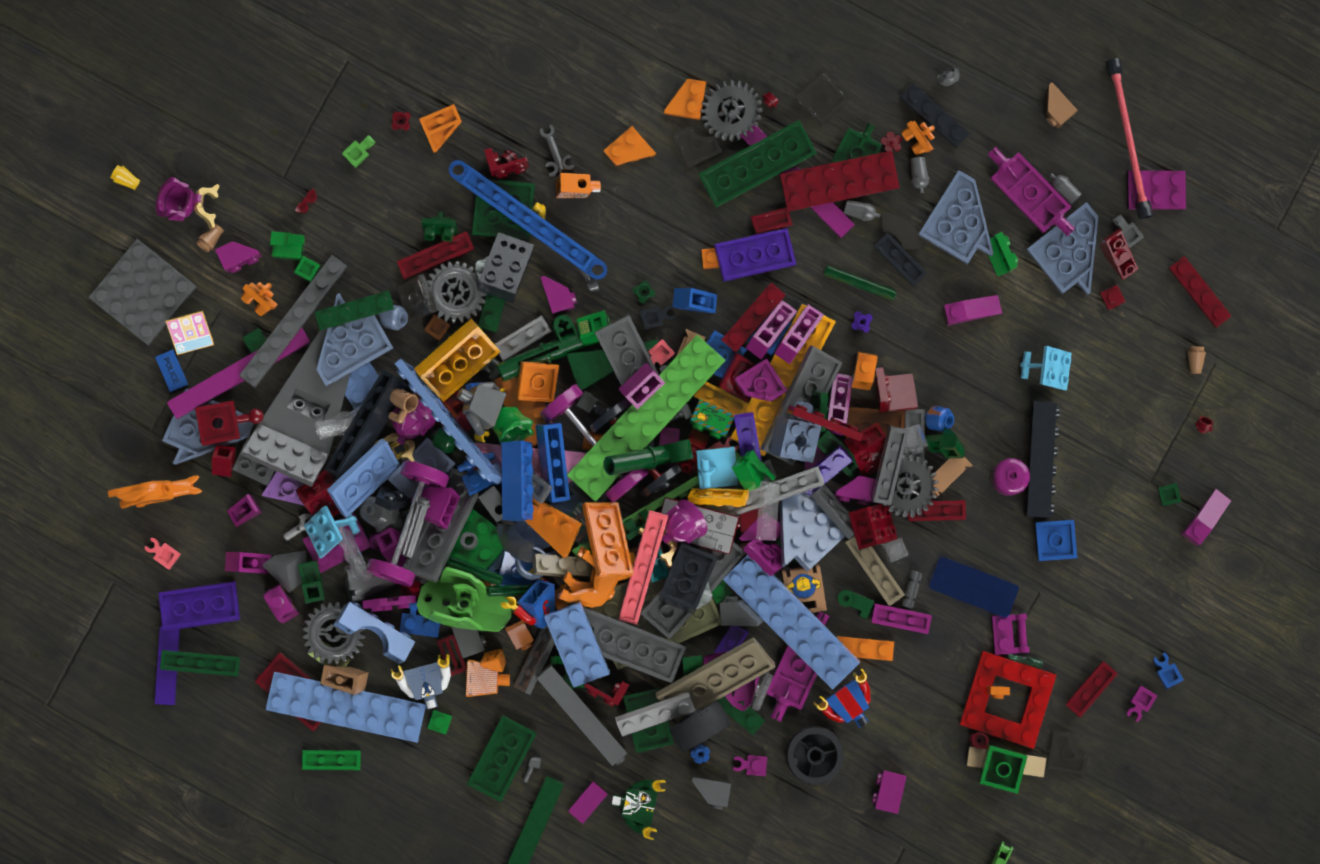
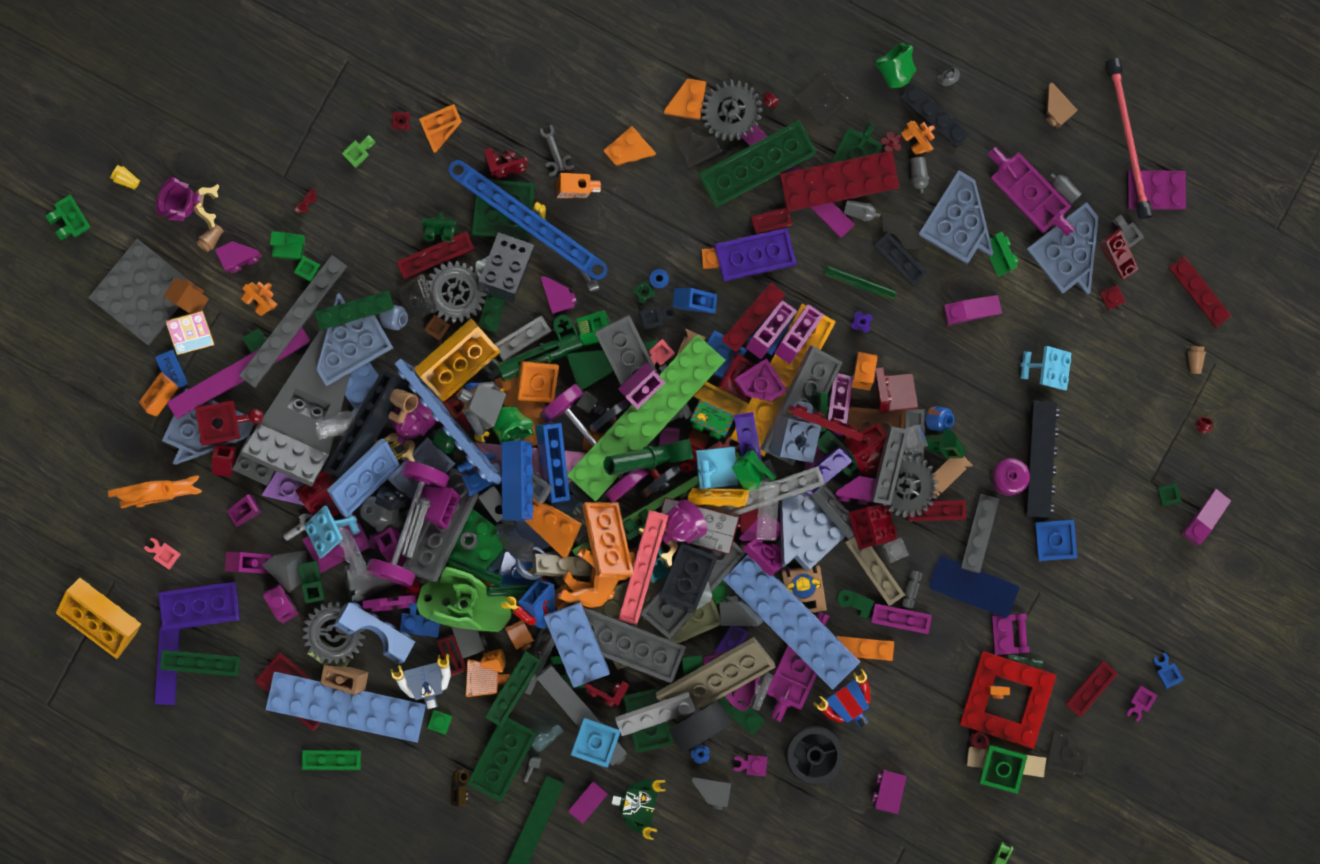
(72, 216): none -> green plate
(98, 618): none -> light orange slope
(158, 395): none -> orange slope
(186, 296): none -> dark orange brick
(459, 793): none -> dark brown plate
(513, 688): none -> dark green plate
(542, 740): none -> clear light blue plate
(595, 742): none -> dark azure plate
(663, 283): none -> blue plate
(897, 67): none -> green piece
(980, 533): none -> dark grey plate

